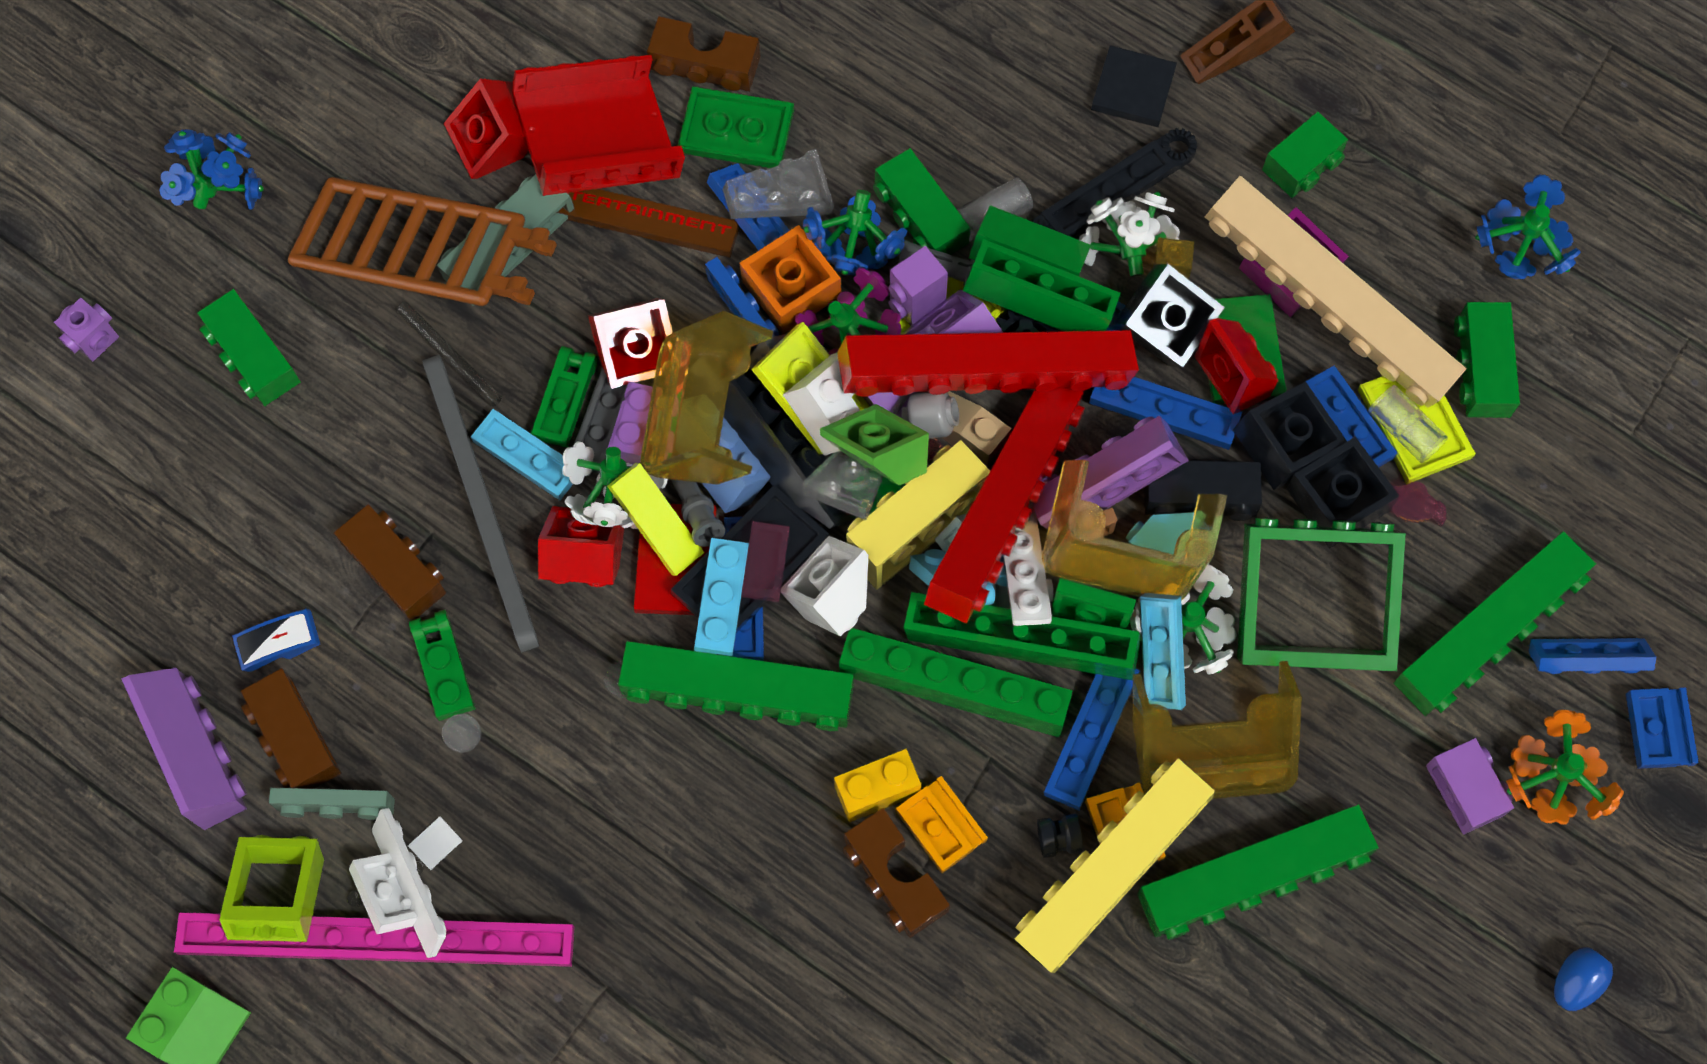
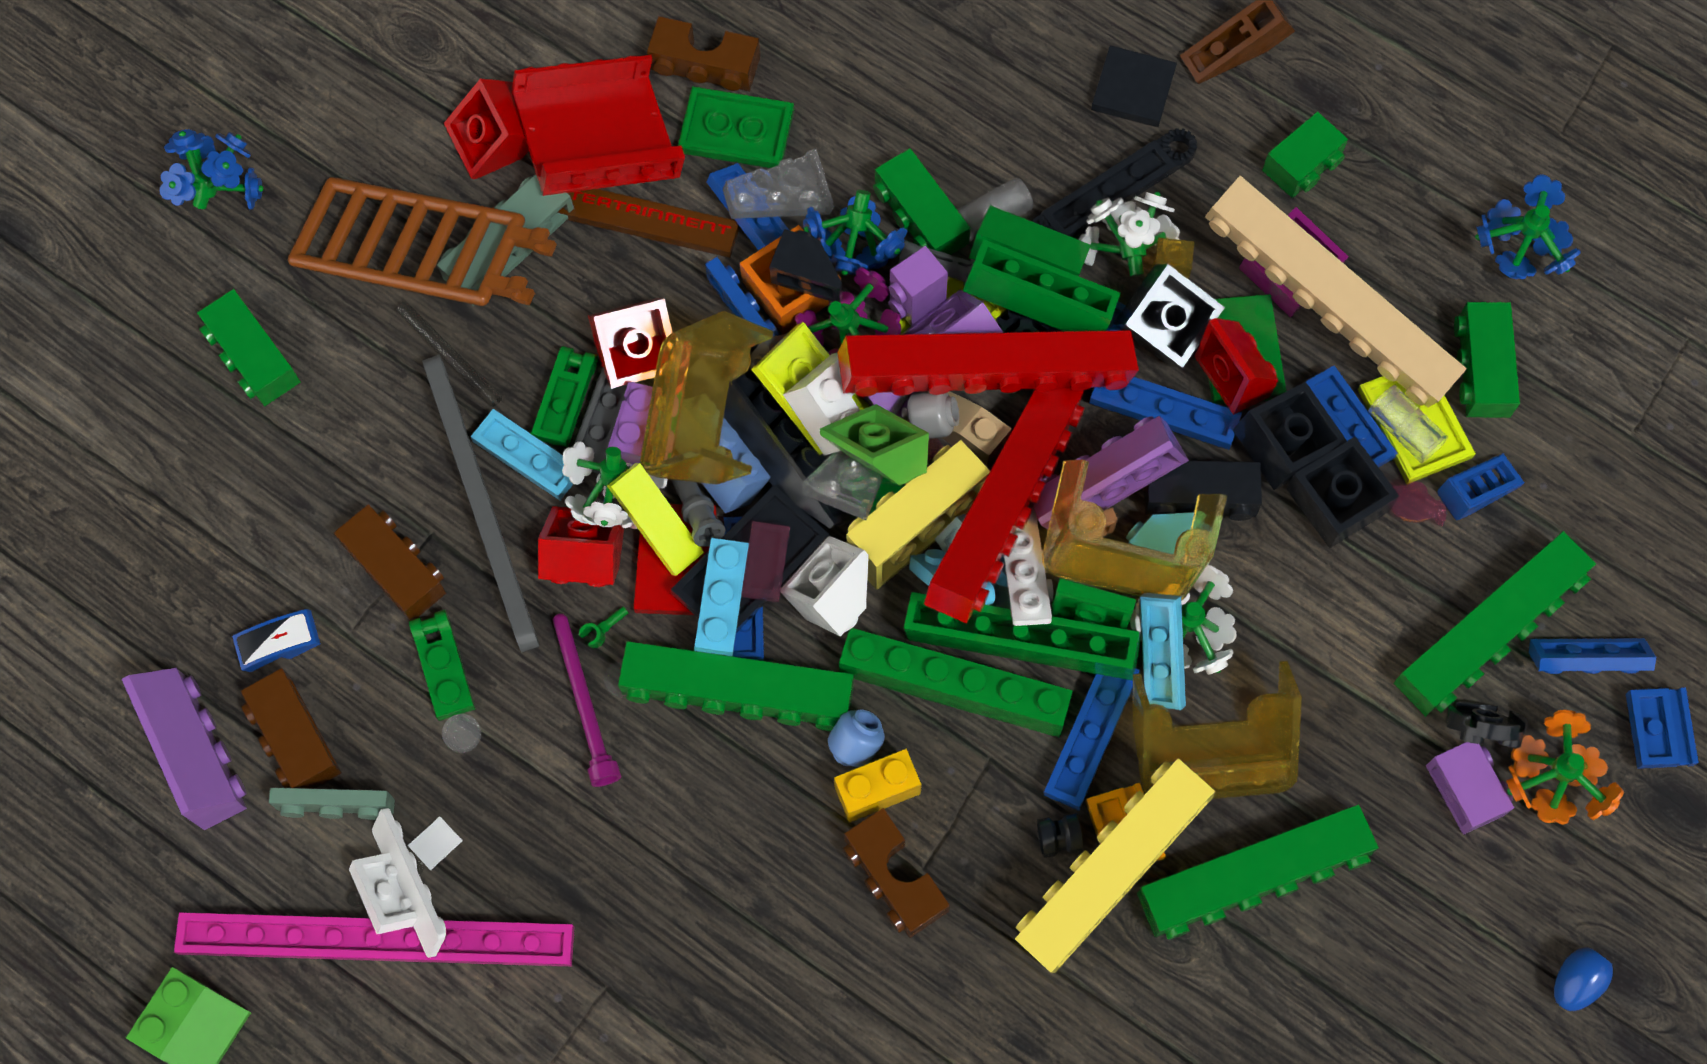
(86, 329): medium lavender brick -> none
(268, 922): lime window -> none
(602, 627): none -> green hand
(602, 767): none -> magenta piece
(805, 266): none -> black slope
(856, 738): none -> medium blue head
(941, 824): light orange plate -> none
(1320, 657): green window -> none
(1461, 499): none -> blue slope
(1483, 721): none -> black plate

